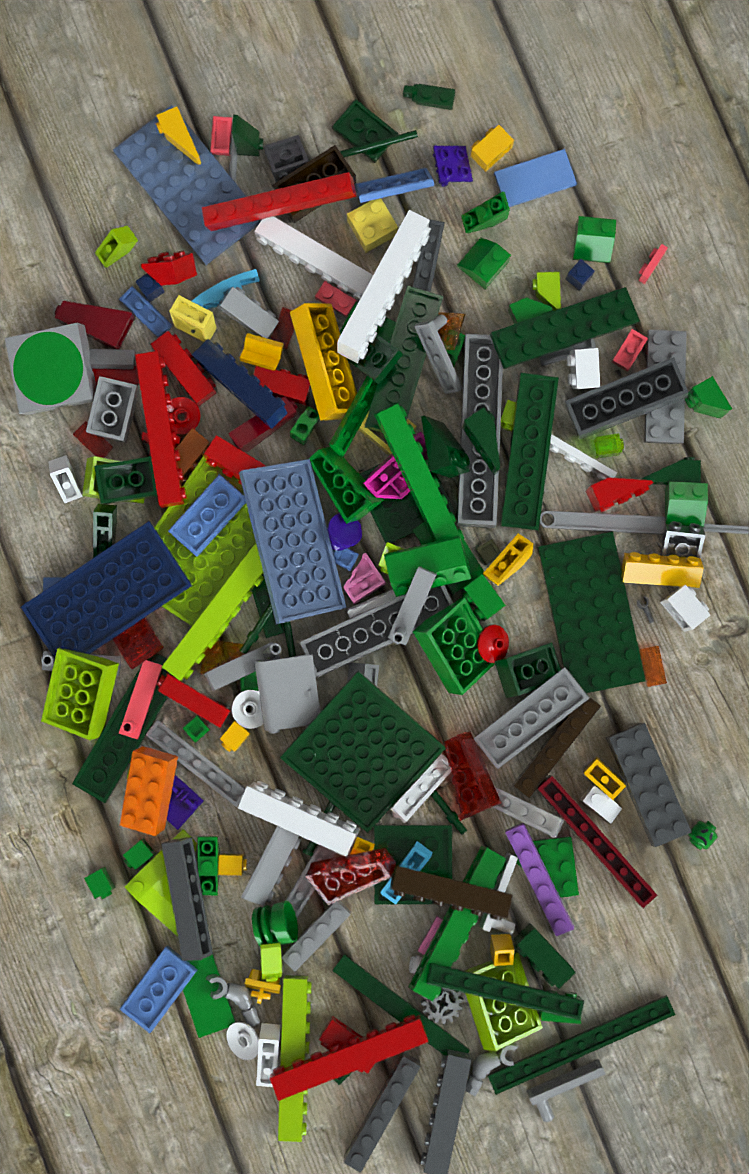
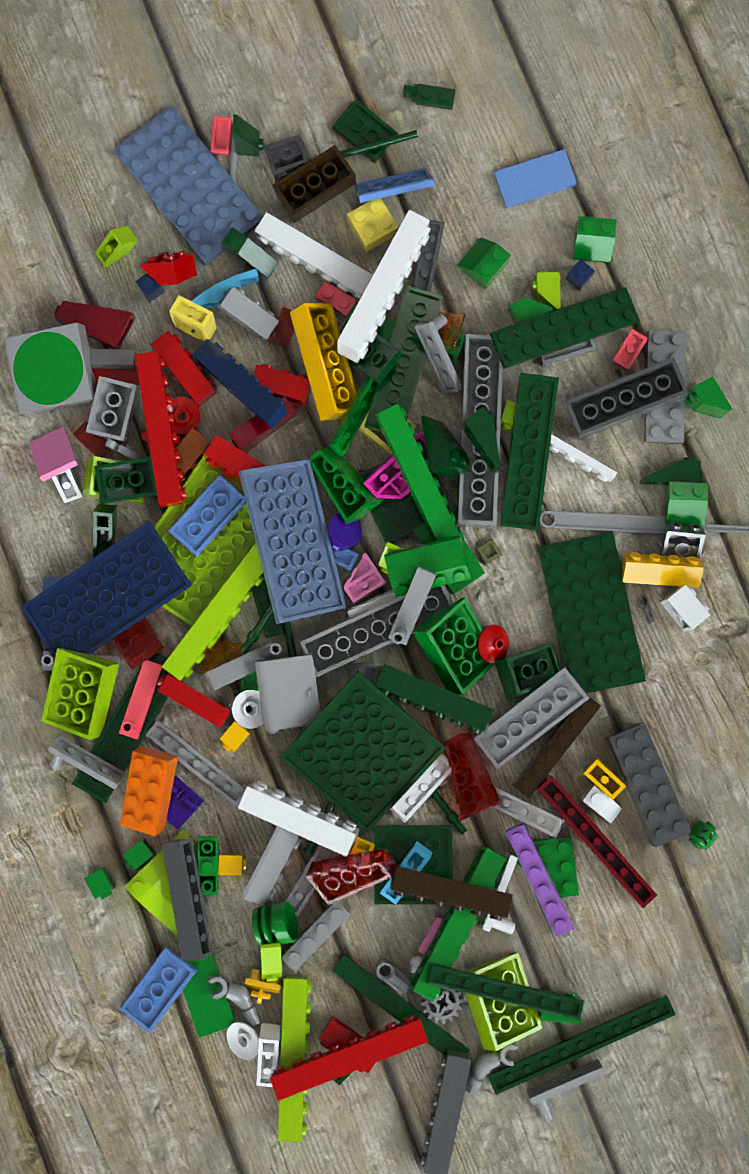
(52, 454): none -> bright pink tile
(84, 760): none -> light grey piece
(125, 451): none -> light grey plate
(145, 312): medium blue tile -> none
(175, 131): yellow slope -> none
(196, 728): green plate -> none
(249, 252): none -> slope
(261, 352): yellow panel -> none
(279, 201): red brick -> none
(305, 426): green leg -> none
(381, 1112): dark grey brick -> none
(394, 977): none -> light grey piece
(434, 698): none -> dark green brick
(452, 164): dark purple hinge -> none
(482, 598): green brick -> none
(486, 214): green slope -> none
(491, 147): yellow brick -> none
(502, 949): yellow brick -> none
(509, 560): yellow slope -> none
(543, 956): dark green brick -> none
(583, 368): white brick -> none
(608, 445): clear neon green brick -> none
(613, 490): red slope -> none
(647, 269): coral plate -> none
(652, 666): clear orange tile -> none

